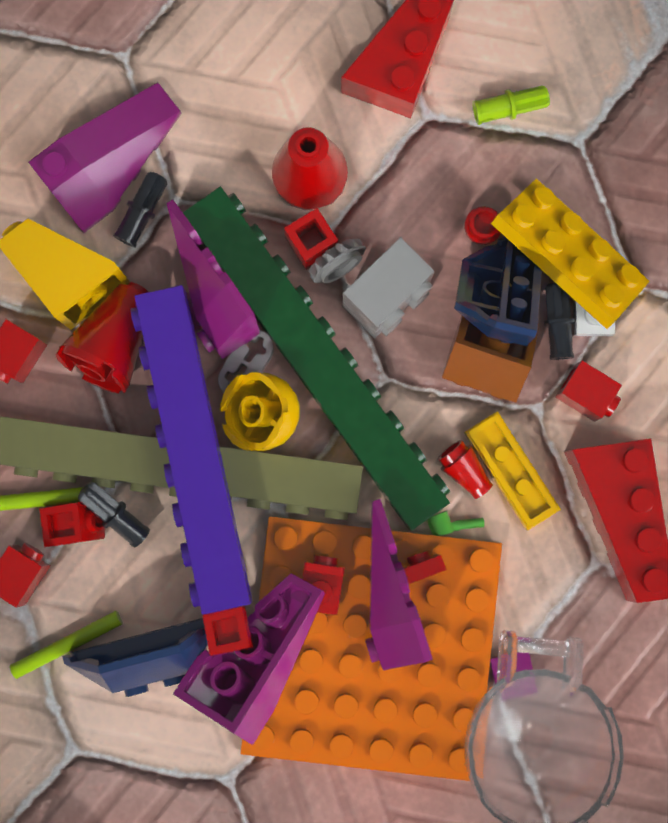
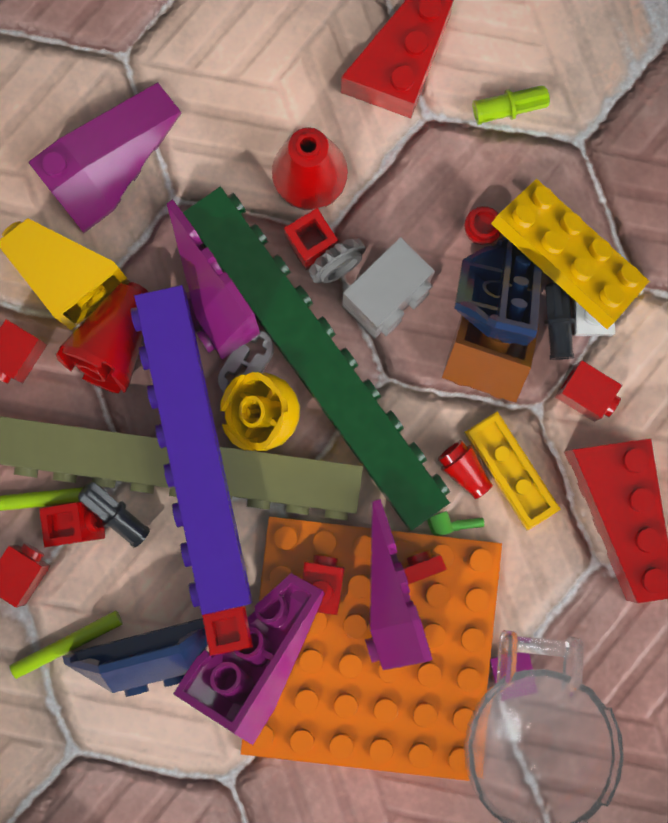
(141, 209): black axle -> none

